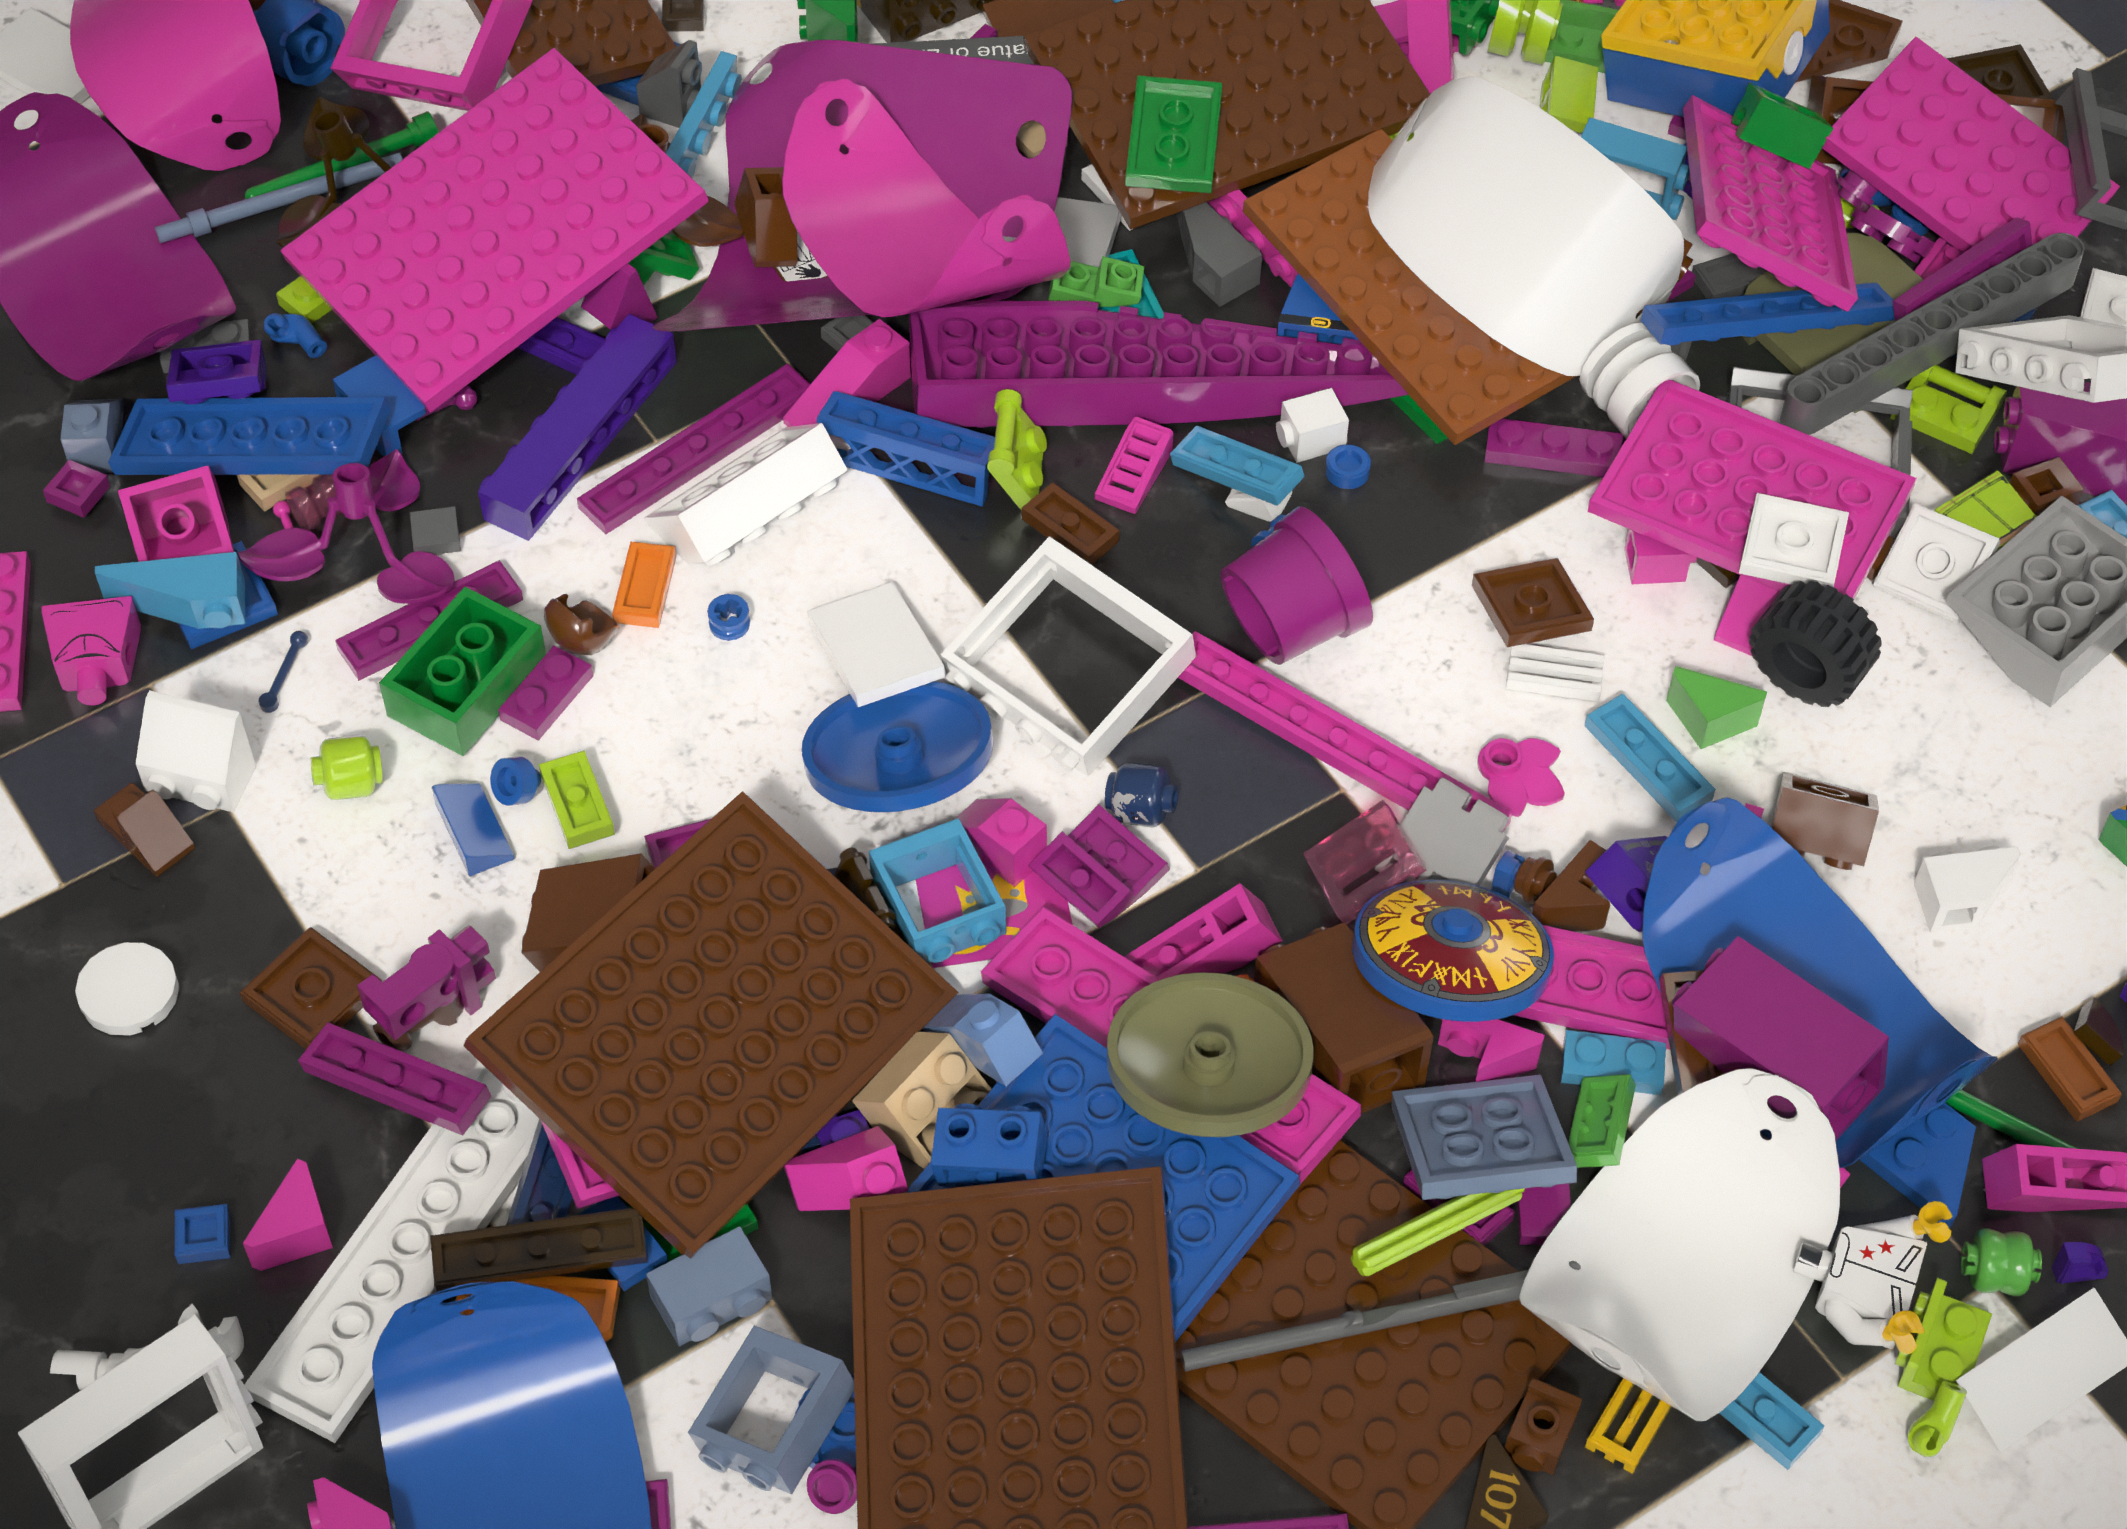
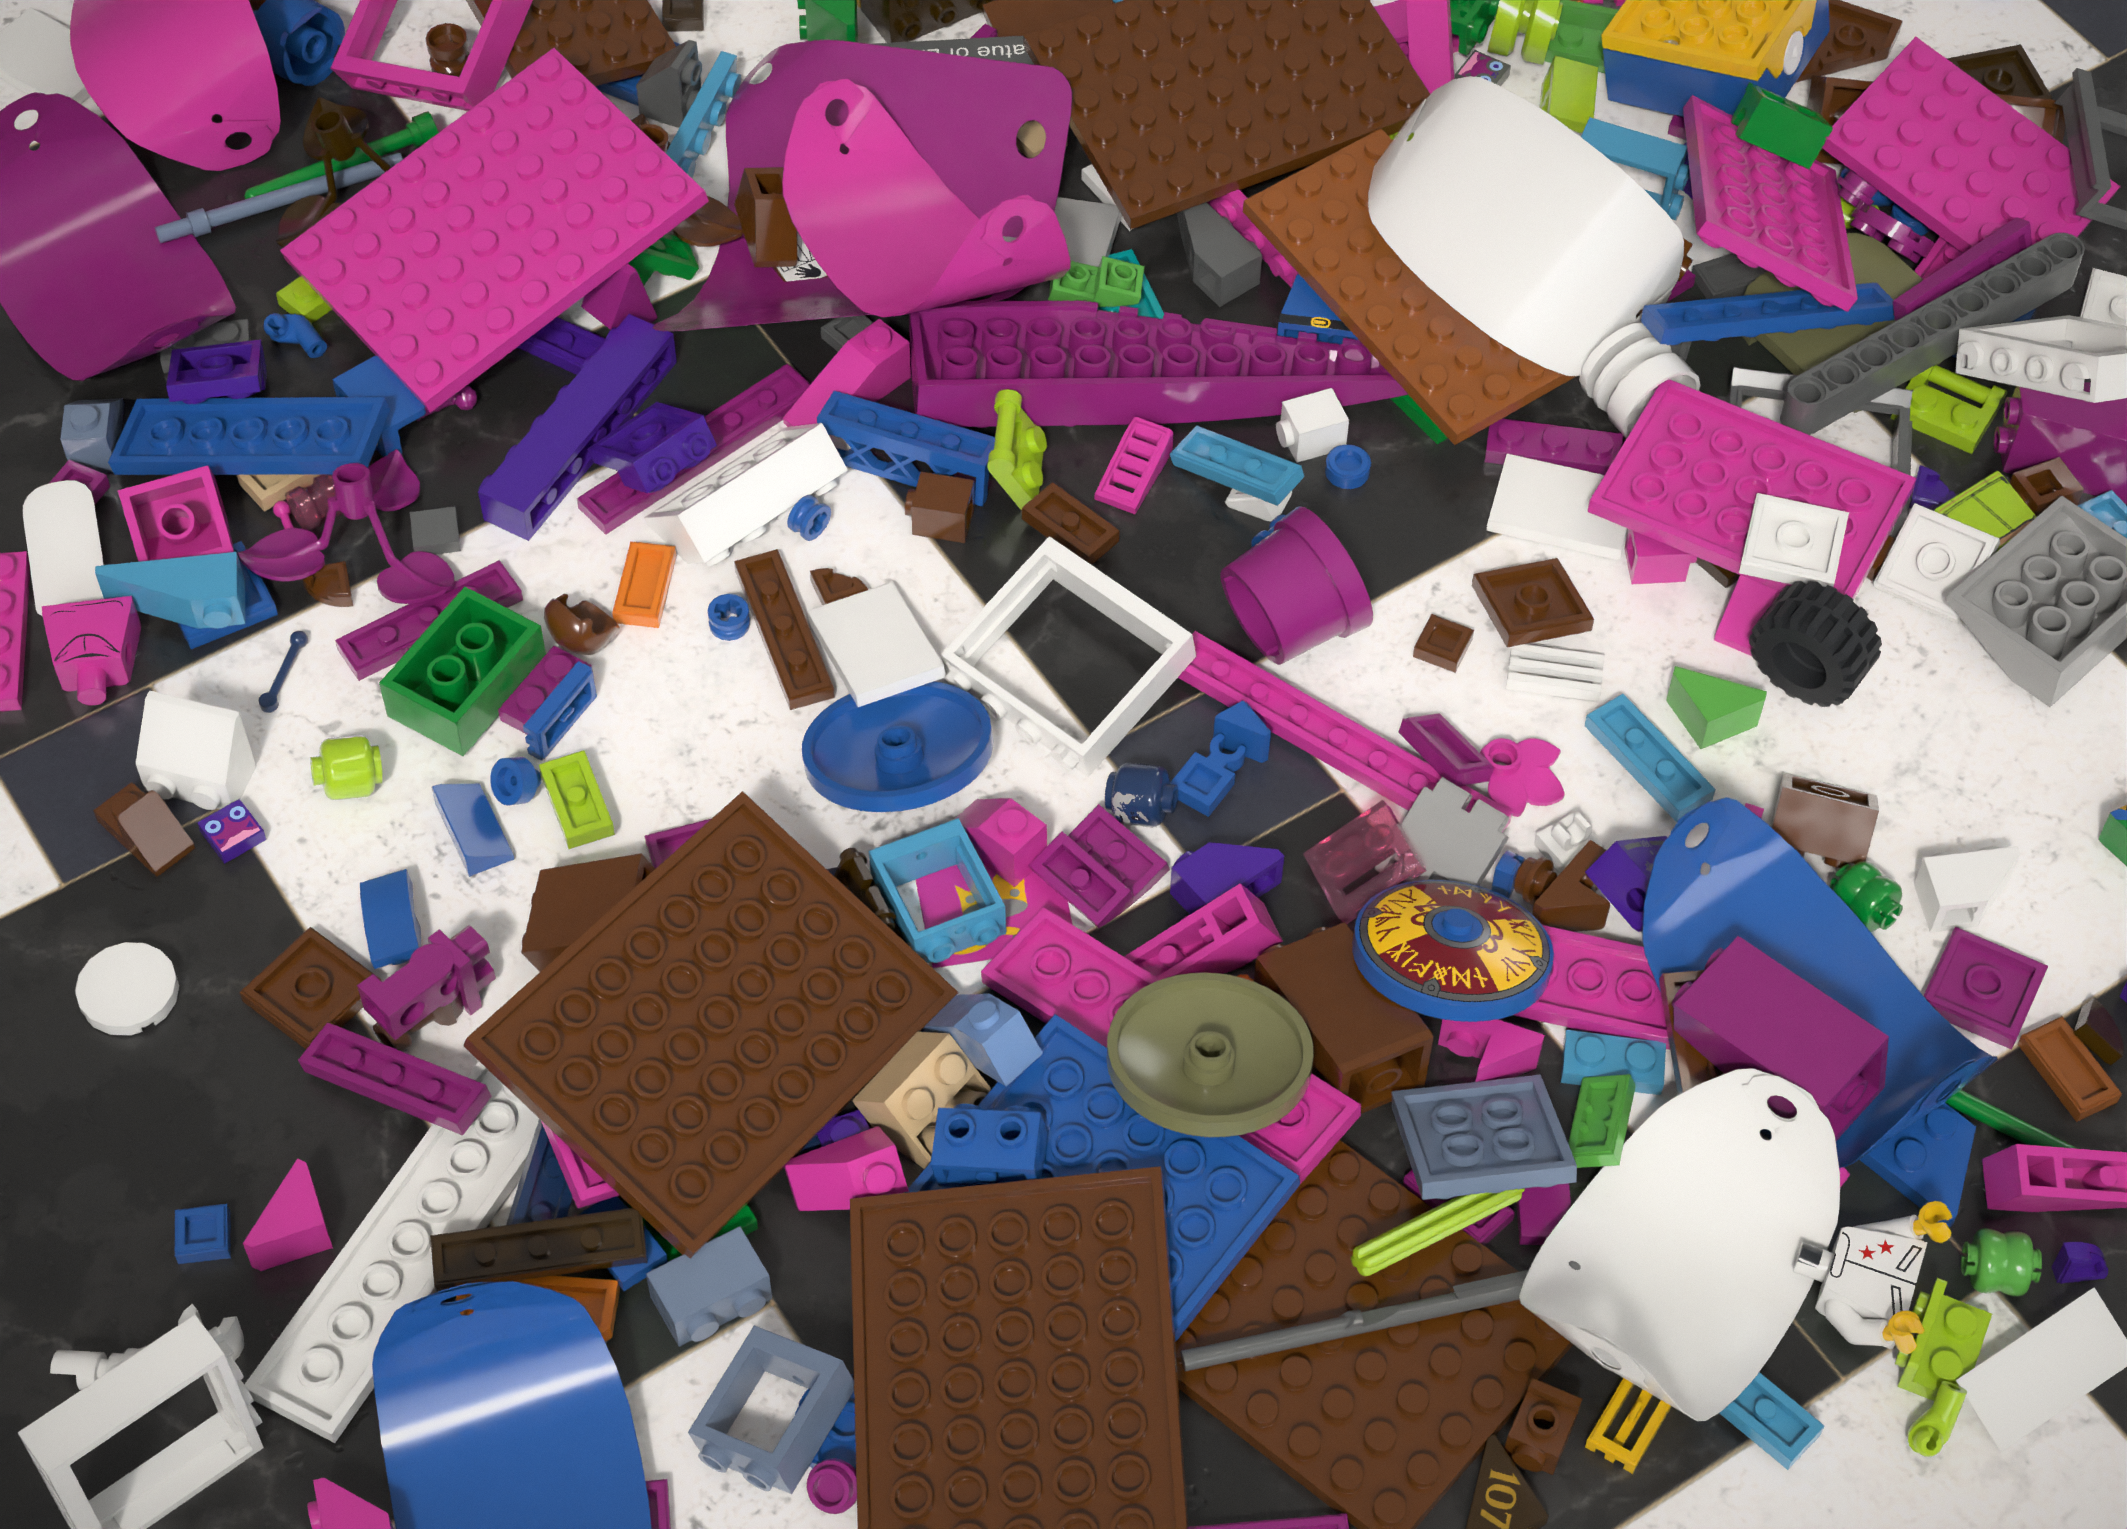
(62, 543): none -> white sticker
(231, 831): none -> tile
(330, 585): none -> reddish brown tile
(390, 918): none -> blue slope
(445, 55): none -> reddish brown wheel
(560, 711): none -> blue tile
(654, 446): none -> dark purple plate
(784, 629): none -> reddish brown tile
(809, 517): none -> blue bush
(834, 586): none -> reddish brown tile
(941, 507): none -> reddish brown brick
(1173, 134): green tile -> none
(1207, 780): none -> blue plate
(1219, 867): none -> dark purple slope
(1243, 728): none -> blue slope
(1443, 643): none -> reddish brown tile
(1446, 749): none -> magenta tile
(1484, 66): none -> tile
(1551, 507): none -> white tile
(1565, 839): none -> white tile
(1869, 894): none -> green piece
(1930, 490): none -> dark purple tile
(1984, 987): none -> magenta tile

